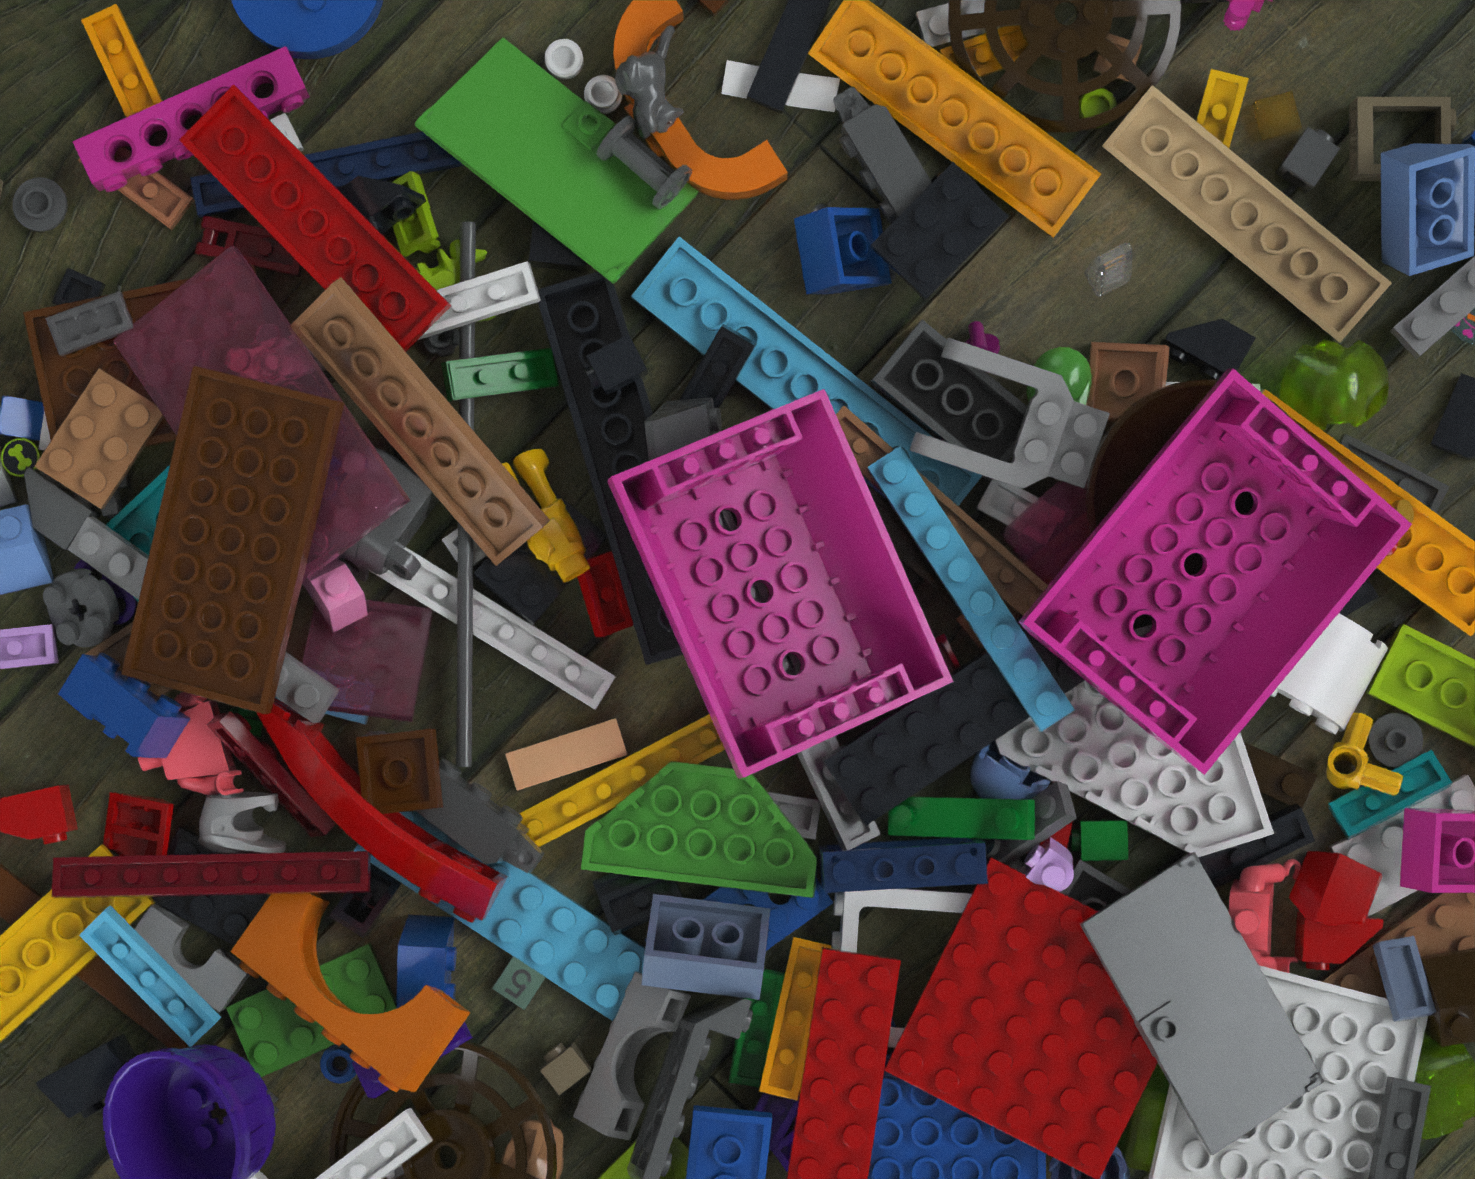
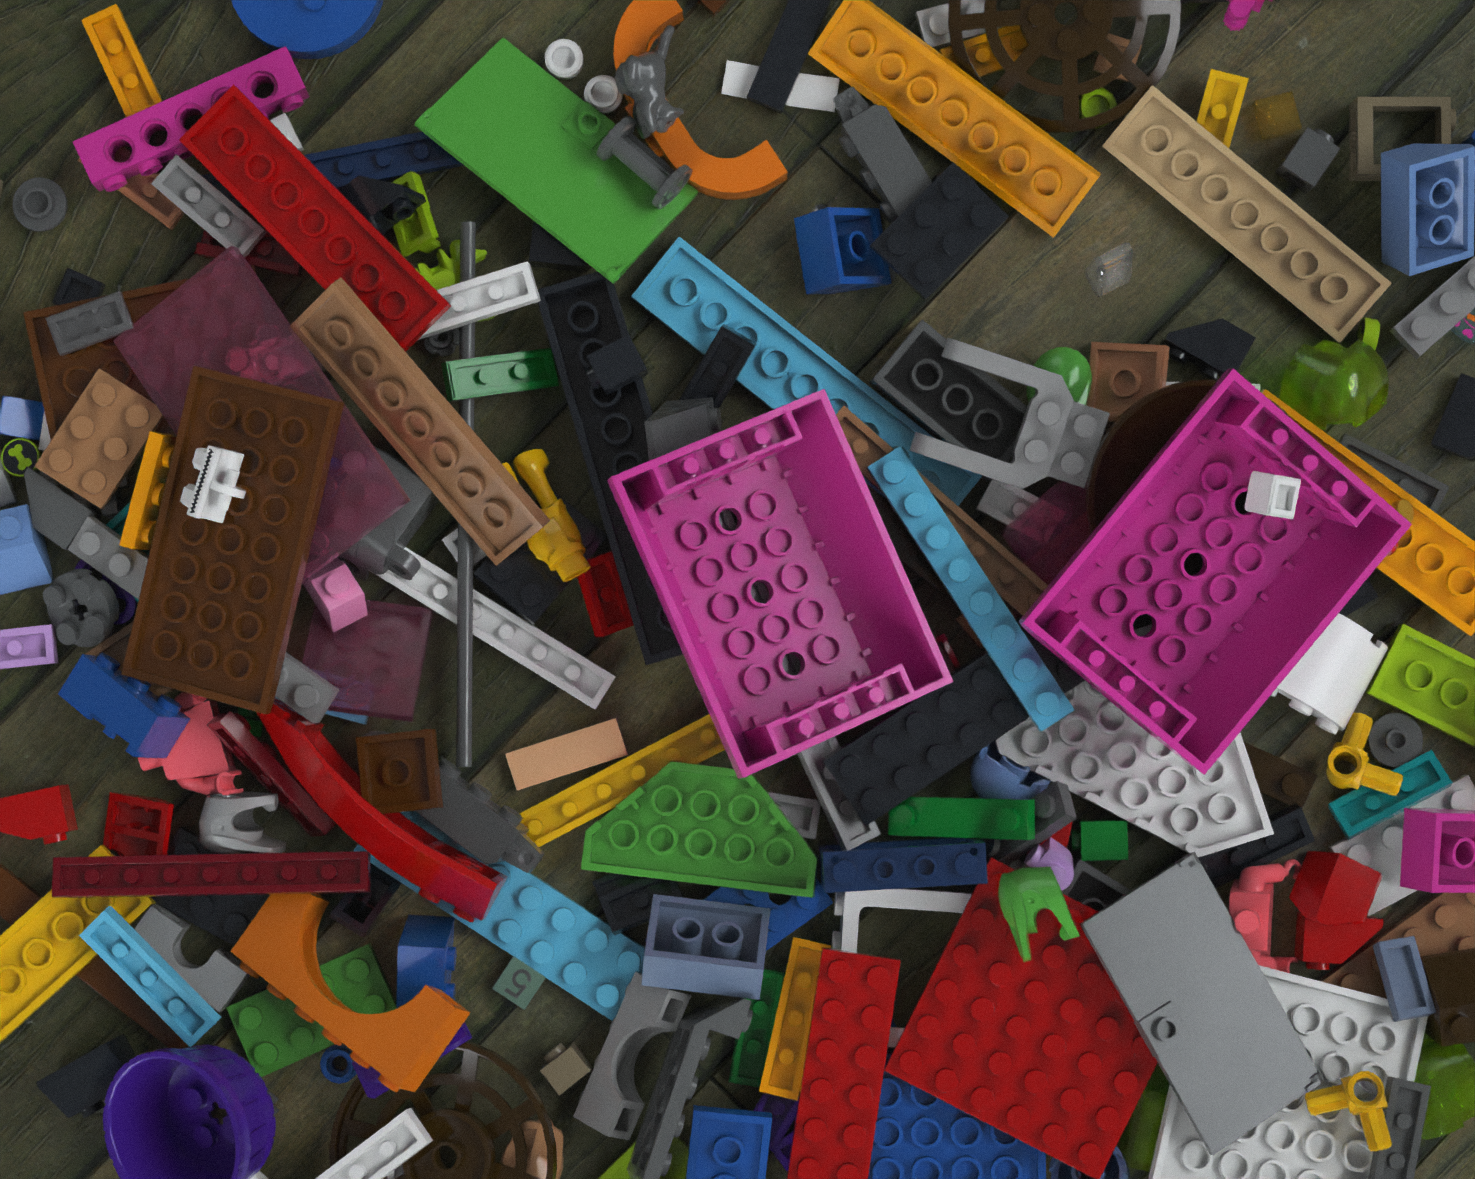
(148, 492): none -> light orange plate
(208, 206): none -> light grey plate
(215, 483): none -> white hips
(981, 339): magenta plate -> none
(1024, 895): none -> bright green helmet
(1272, 494): none -> white slope
(1368, 331): none -> lime tile
(1370, 1112): none -> yellow axle

